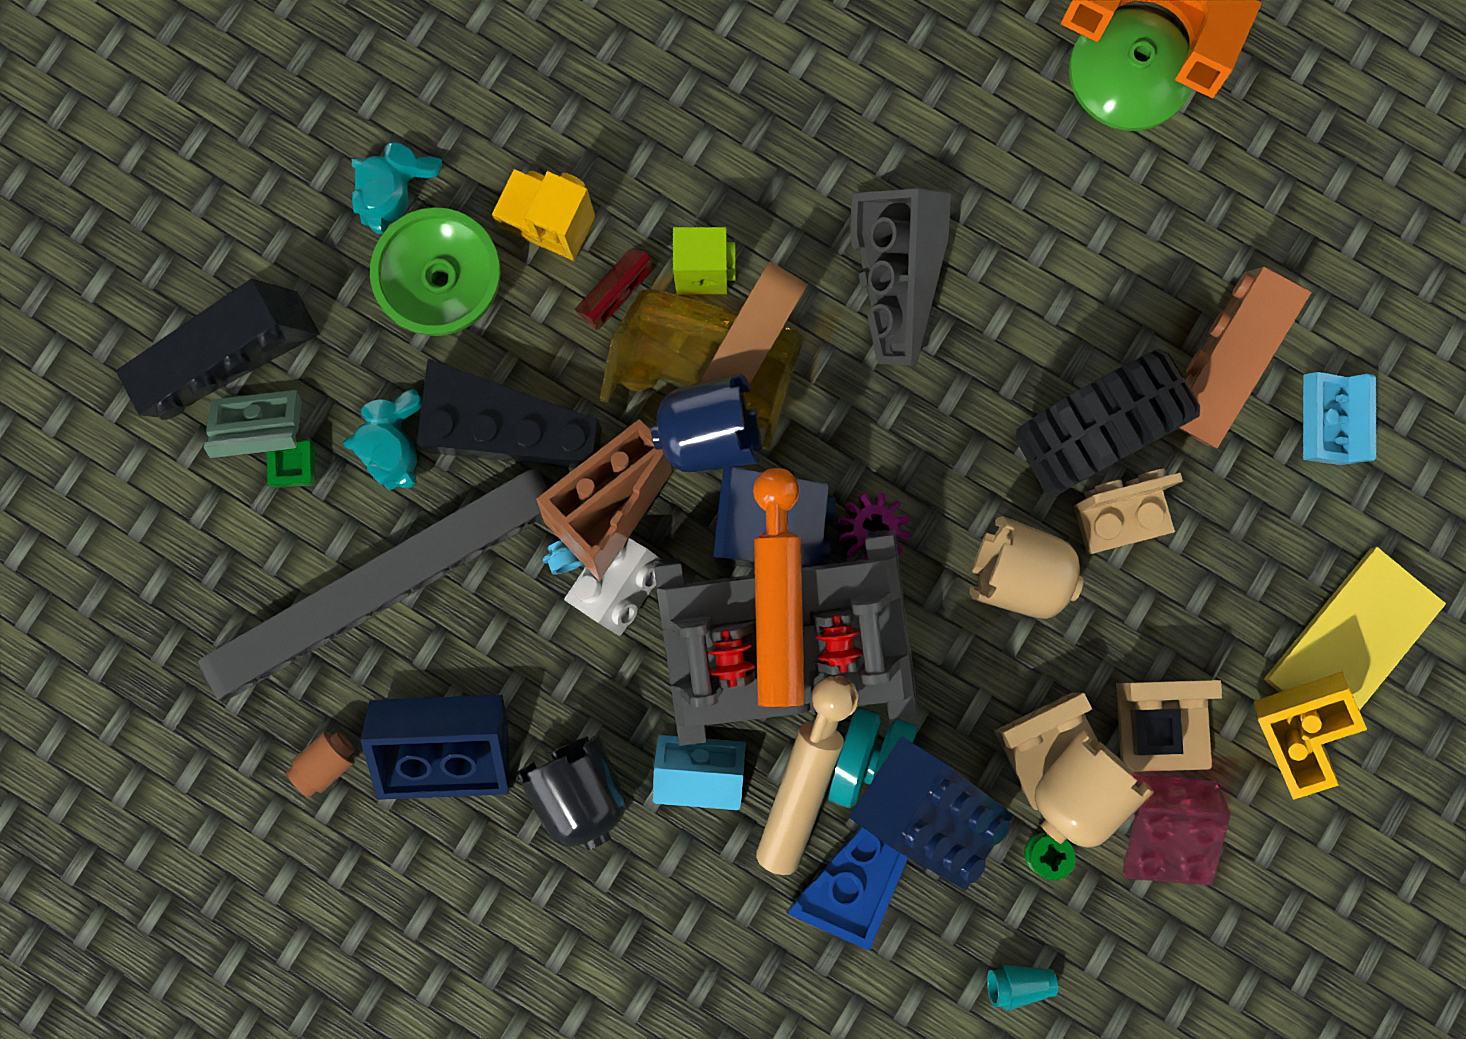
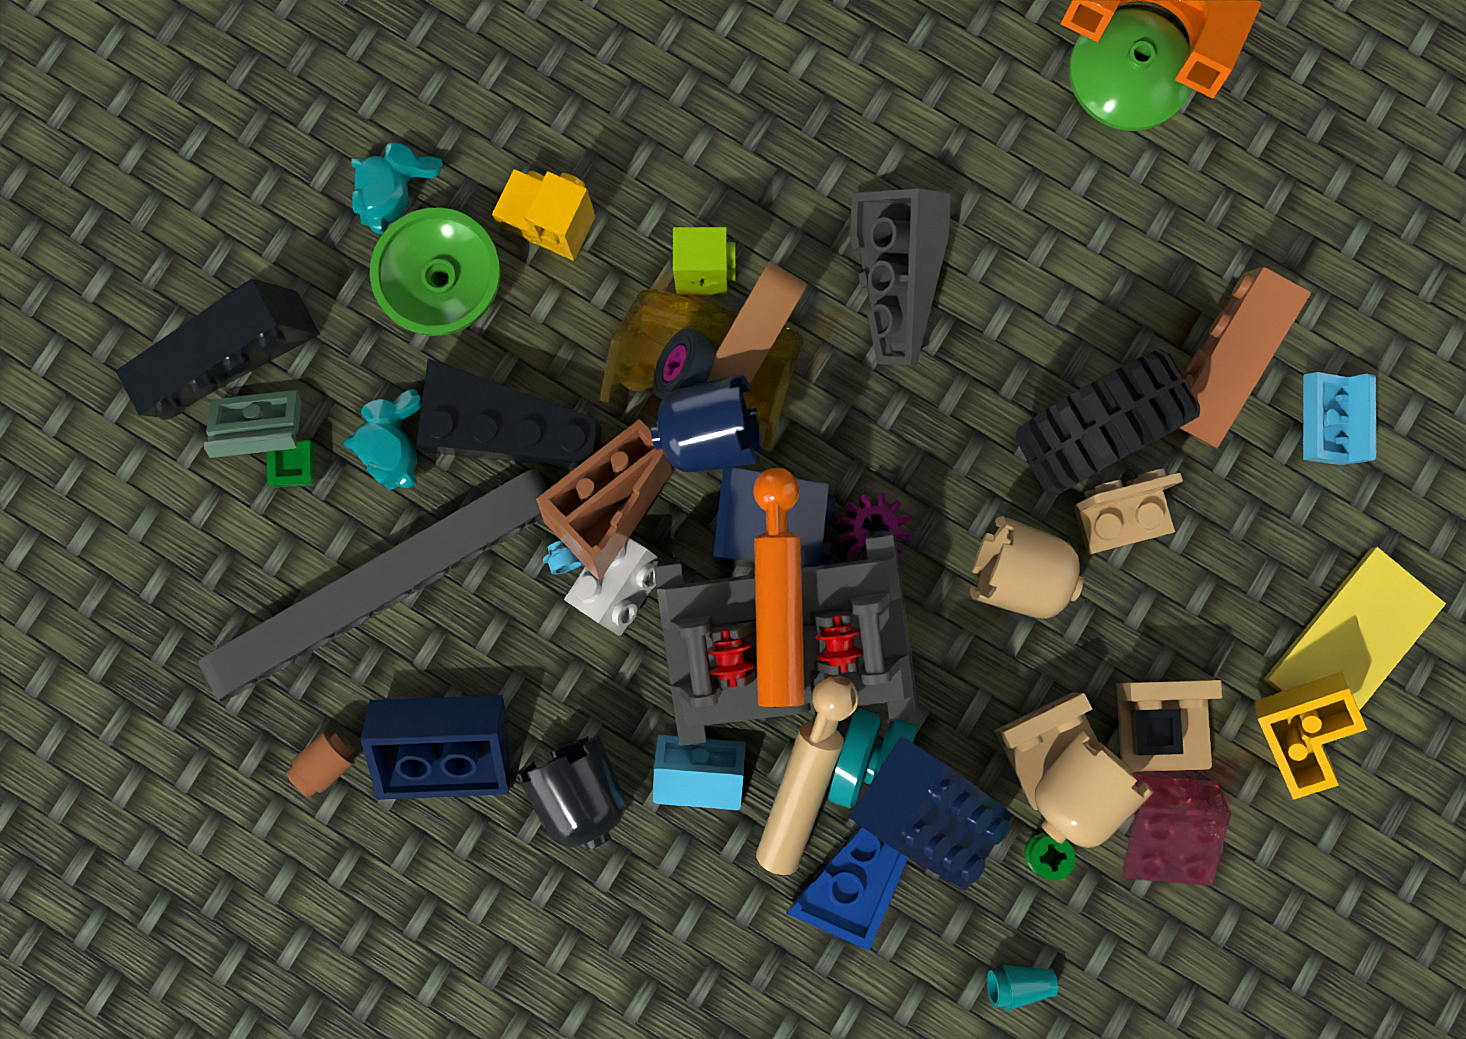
(615, 288): dark red slope -> none
(683, 362): none -> black bush

